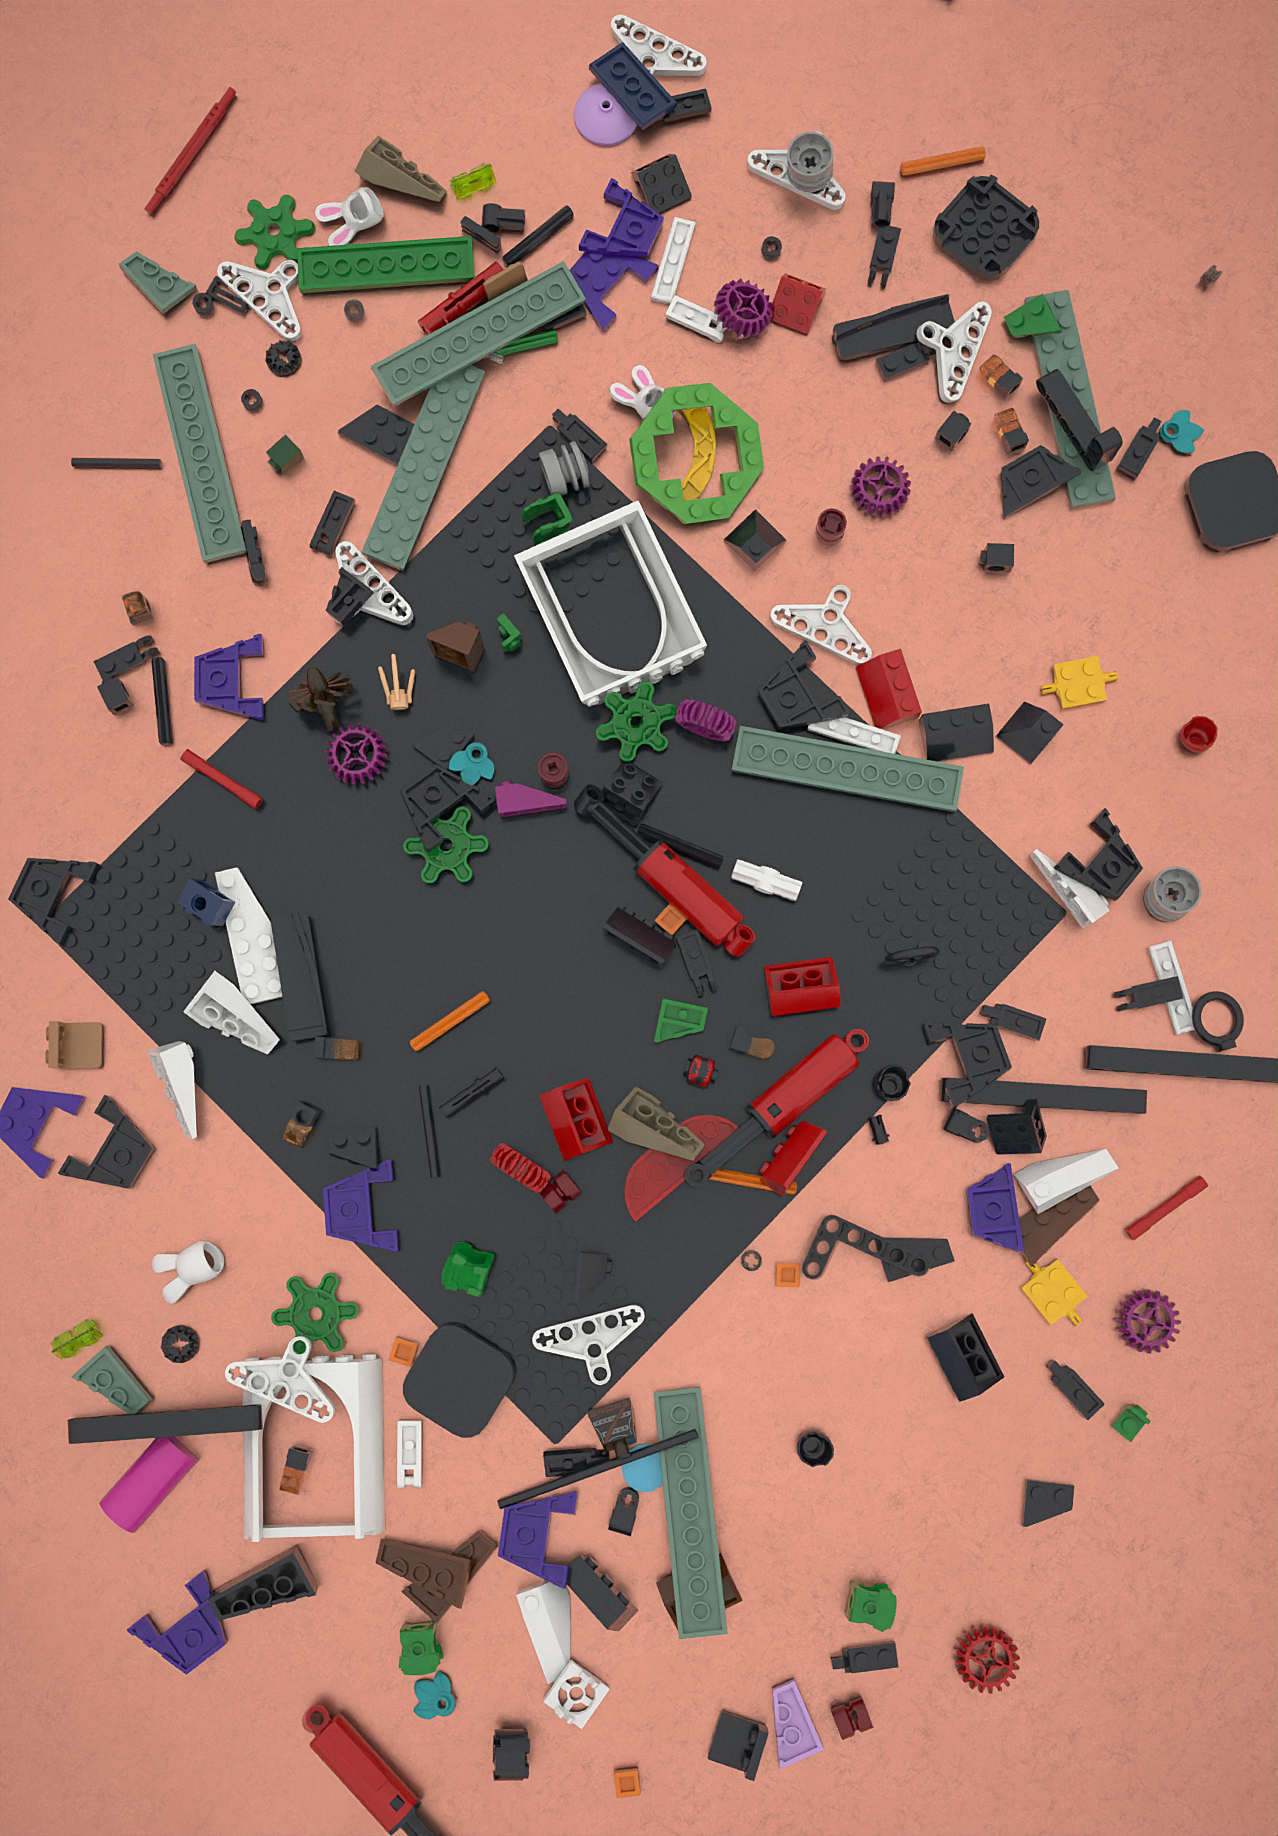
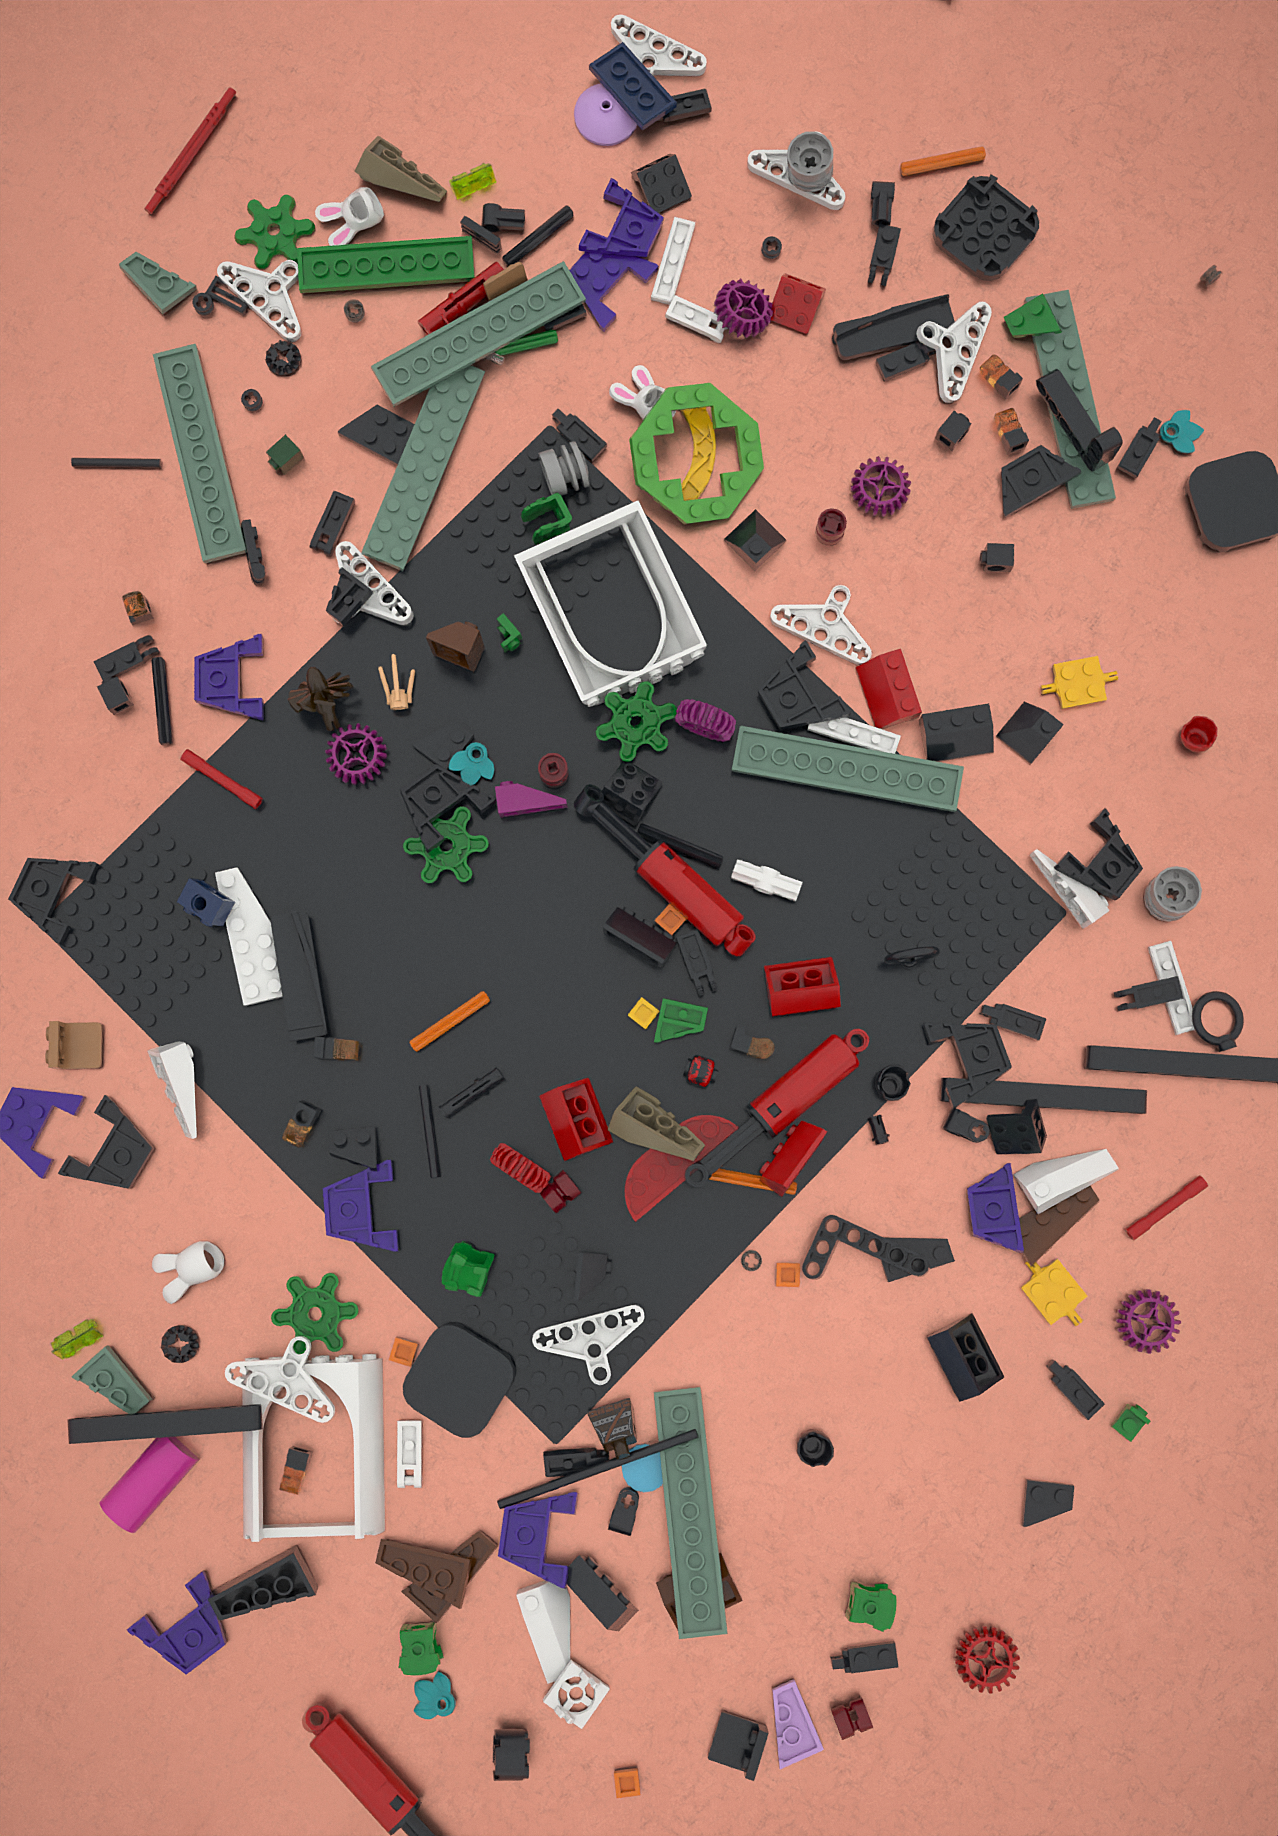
(225, 1008): white wedge -> none
(643, 1013): none -> yellow tile

